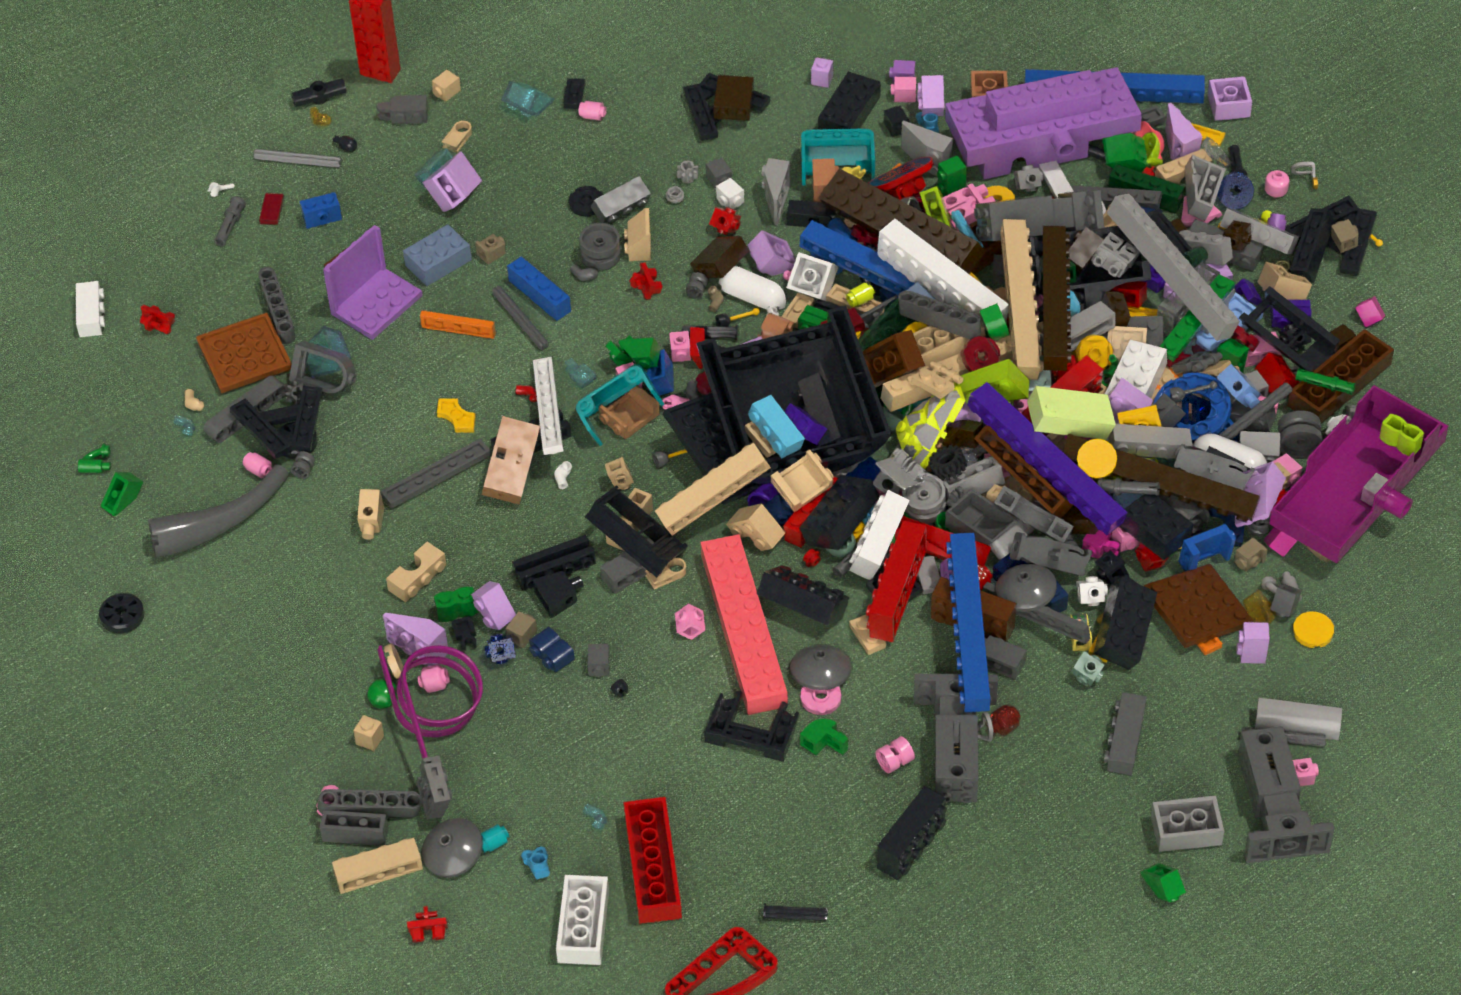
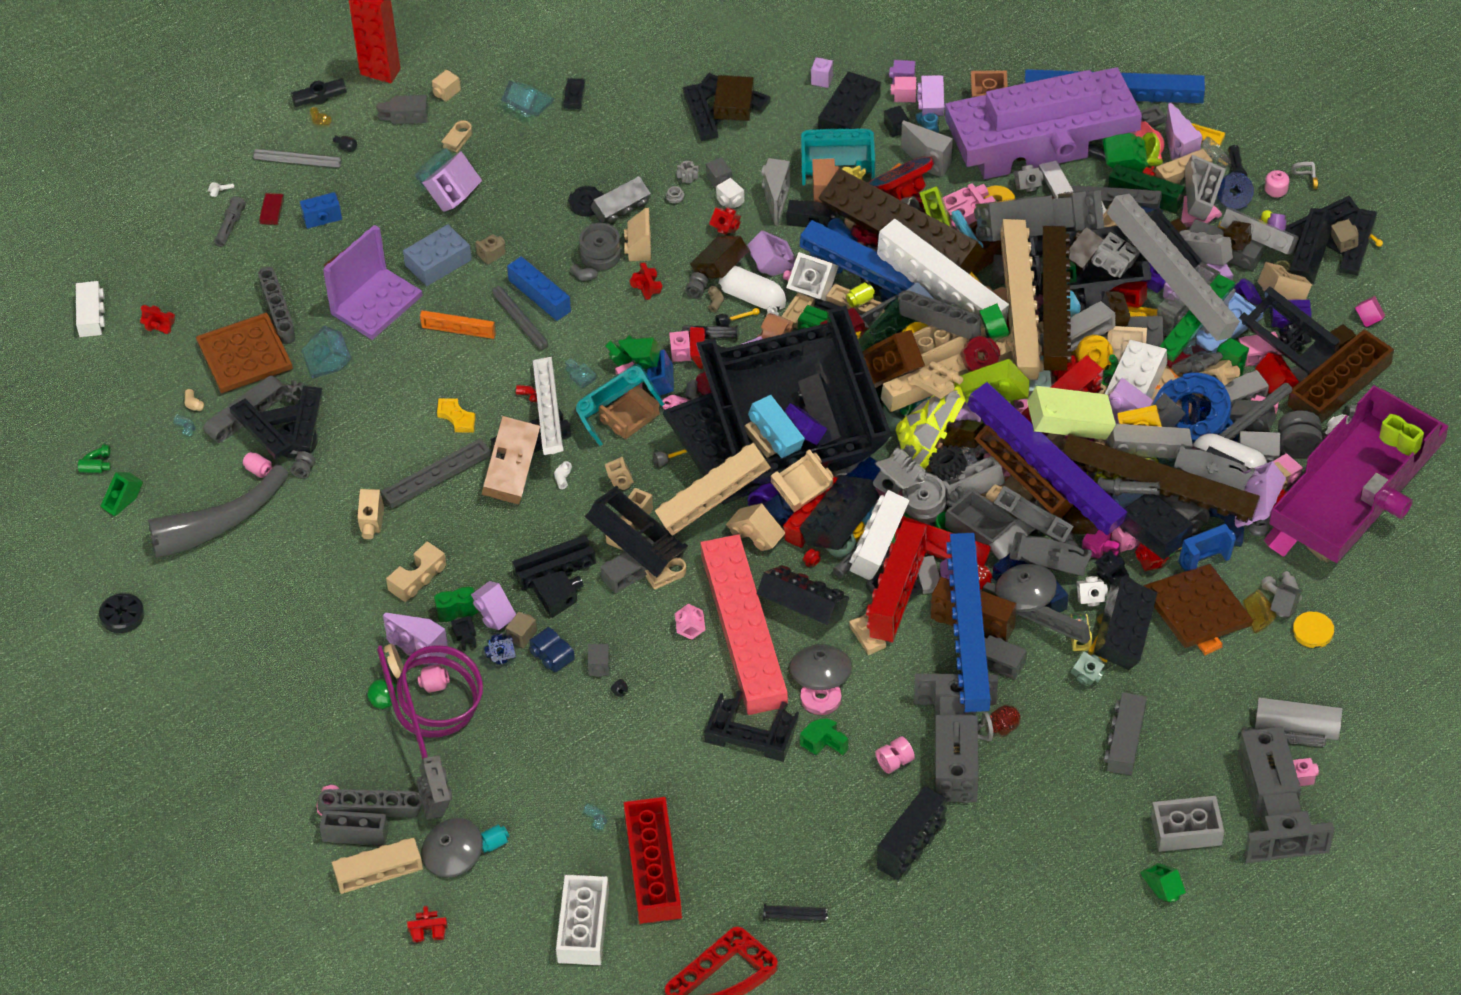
(300, 362): dark grey window -> none
(368, 733): tan brick -> none
(537, 862): dark azure plate -> none
(592, 110): bright pink brick -> none
(951, 175): green brick -> none
(1097, 458): yellow tile -> none
(1178, 393): dark grey hinge -> none
(1196, 256): clear green brick -> none
(1229, 98): lavender brick -> none
(1243, 337): dark red plate -> none
(1243, 390): medium blue torso -> none
(1250, 554): dark tan brick -> none
(1253, 642): lavender brick -> none
(1334, 384): green pin -> none

